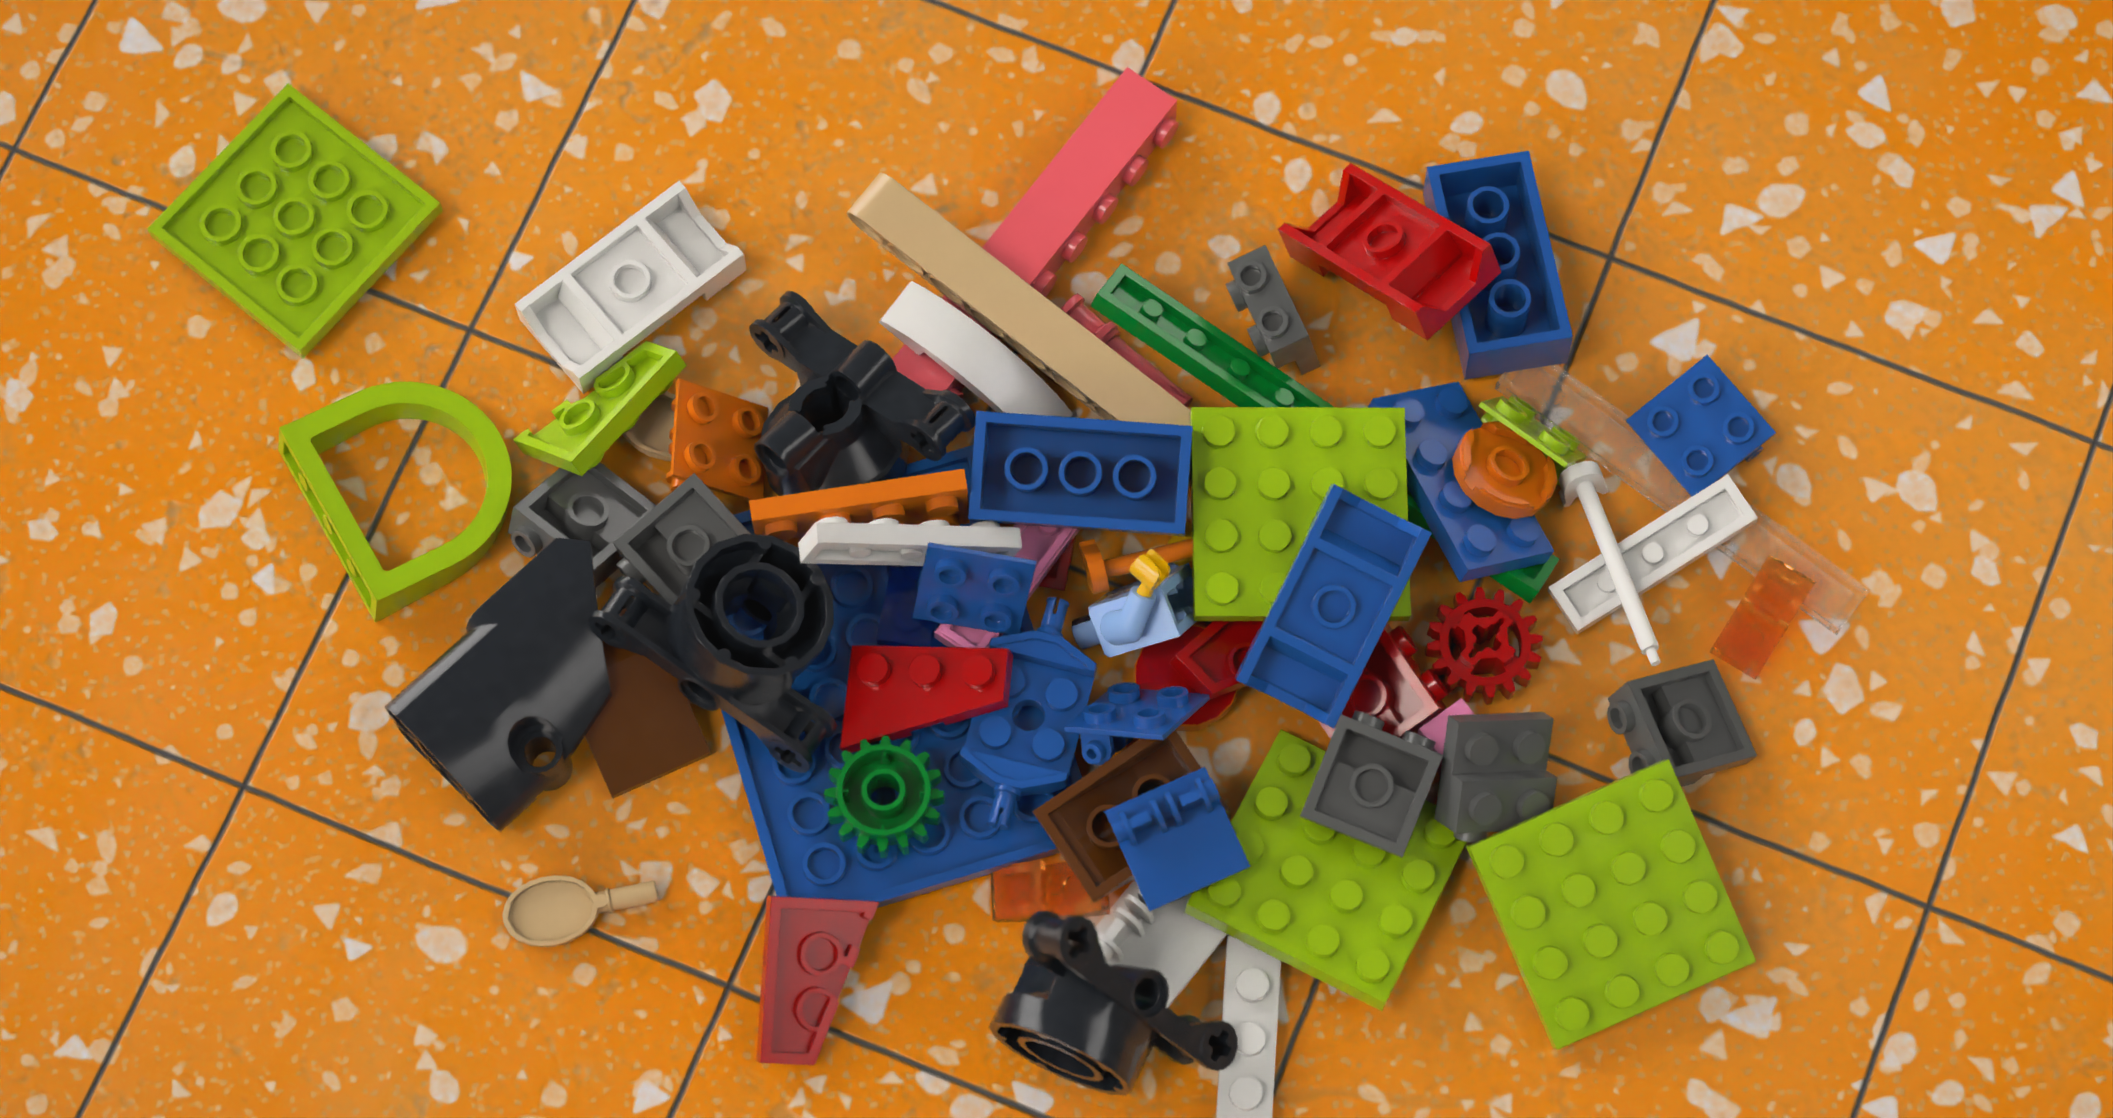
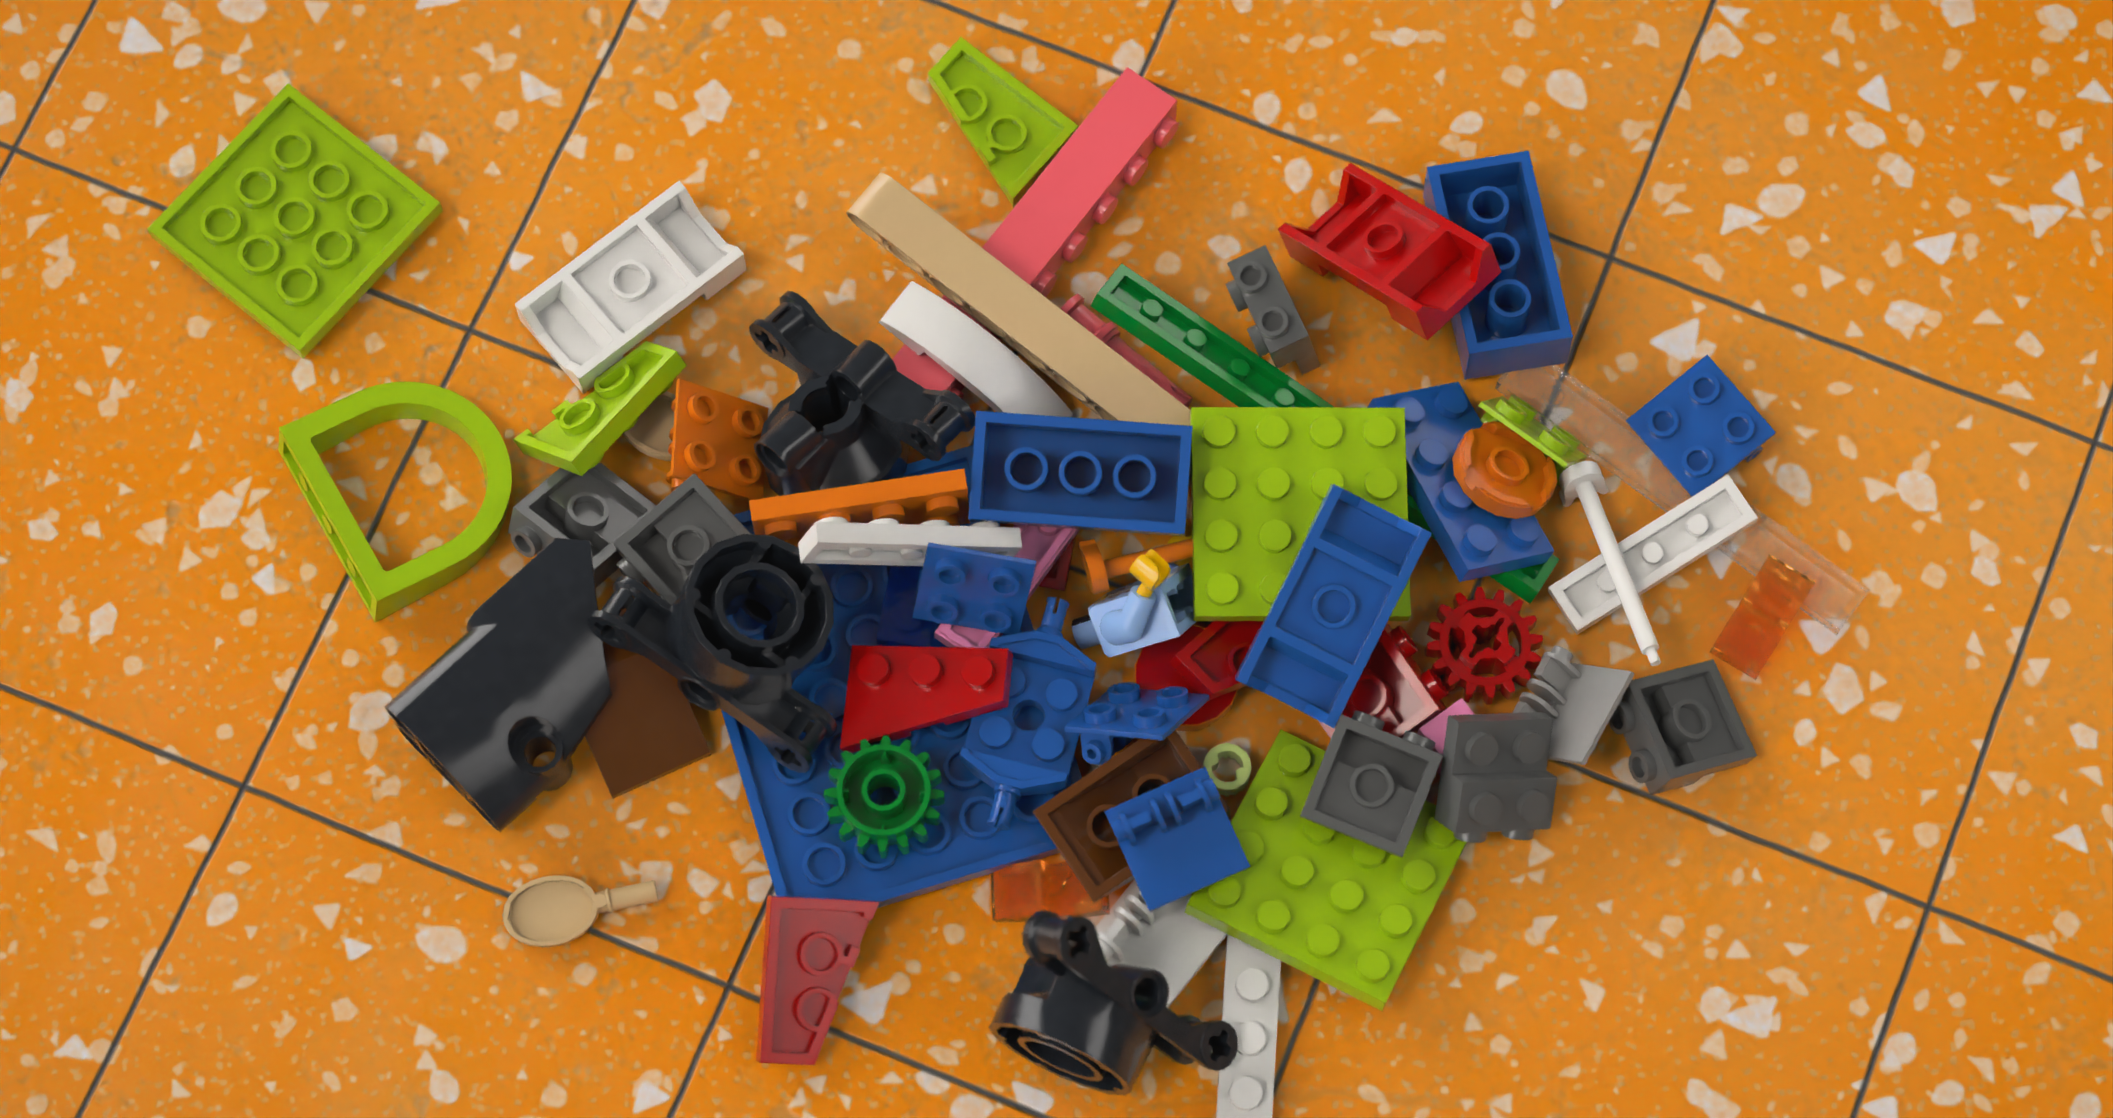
(1001, 117): none -> lime wing
(1242, 774): none -> yellowish green bush
(1577, 699): none -> light grey hinge
(1611, 904): lime plate -> none

